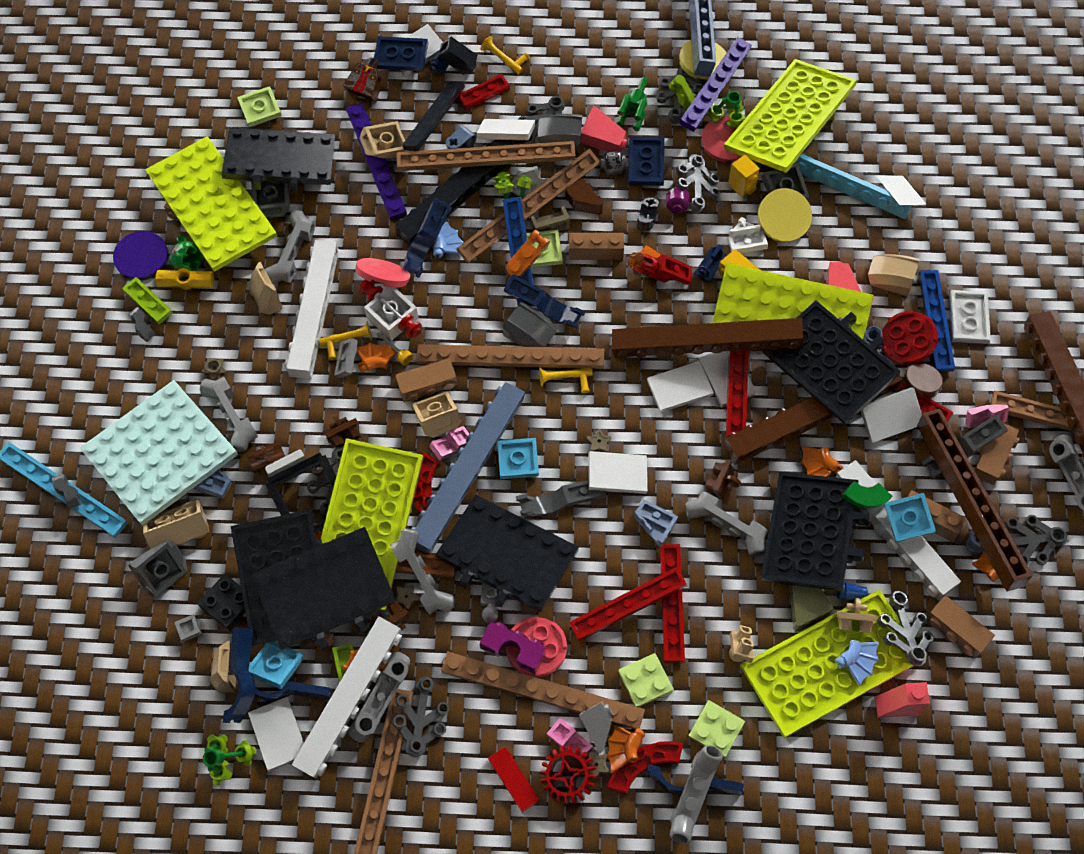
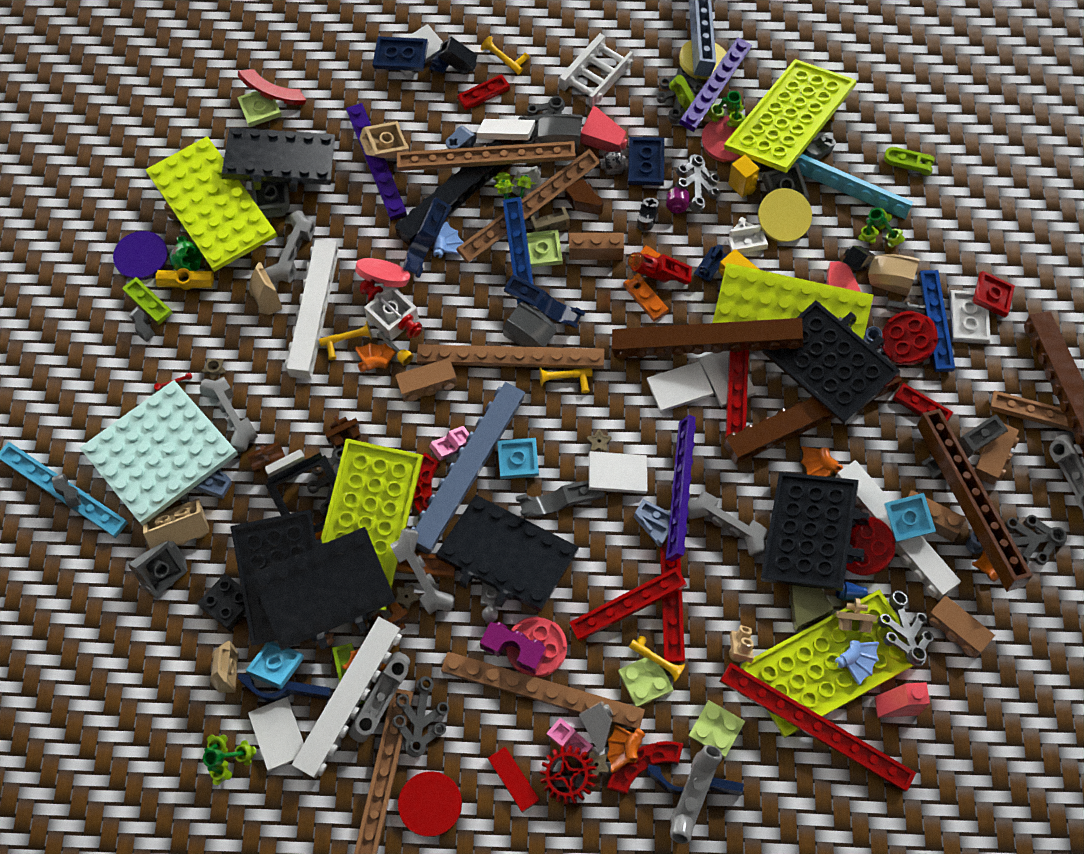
(158, 386): none -> red hinge
(188, 628): light grey plate -> none
(239, 667): dark blue piece -> none
(269, 90): none -> tile
(346, 358): light grey plate -> none
(365, 80): torso -> none
(430, 804): none -> red tile
(433, 116): black tile -> none
(437, 414): tan slope -> none
(527, 254): orange plate -> none
(588, 57): none -> white fence
(635, 104): green plant -> none
(639, 647): none -> yellow piece
(646, 297): none -> orange plate
(680, 490): none -> dark purple plate
(726, 479): reddish brown hips -> none
(818, 727): none -> red plate
(820, 147): none -> dark grey piece
(858, 258): none -> black brick
(866, 496): green tile -> none
(878, 546): none -> red tile
(880, 219): none -> plant
(891, 415): white tile -> none
(898, 307): none -> dark grey axle
(901, 190): white sticker -> none
(909, 160): none -> lime plate
(924, 379): tile -> none
(980, 414): bright pink slope -> none
(993, 294): none -> red tile

